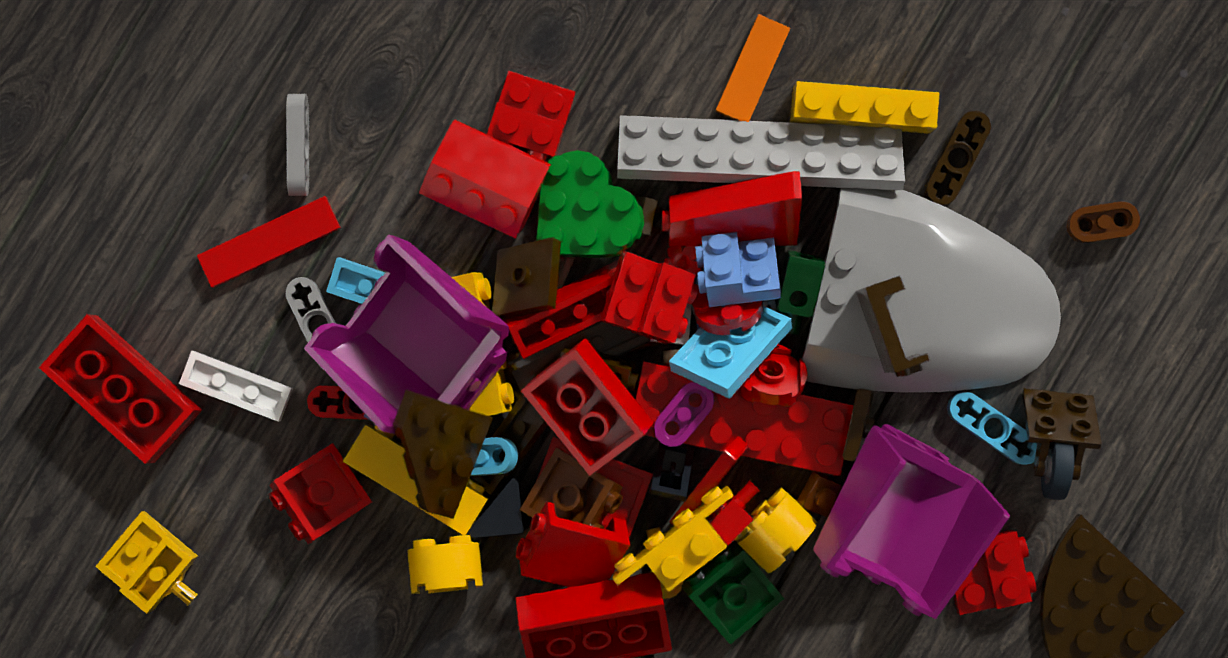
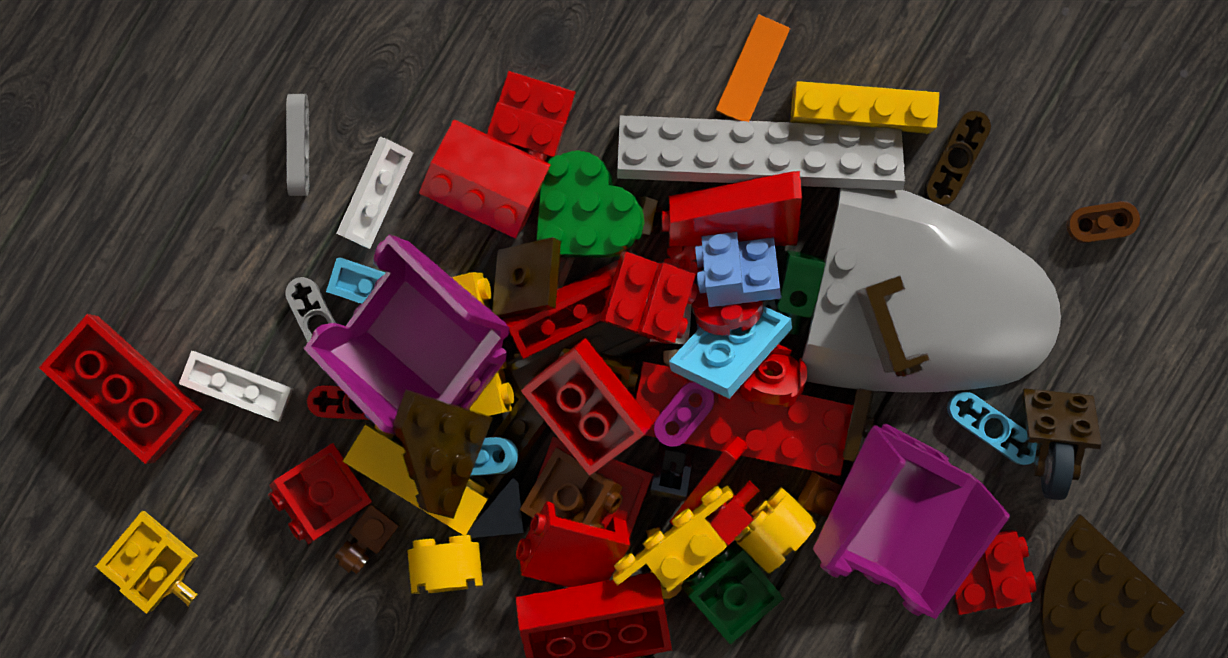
(268, 242): red tile -> none
(372, 531): none -> reddish brown plate
(374, 192): none -> white plate

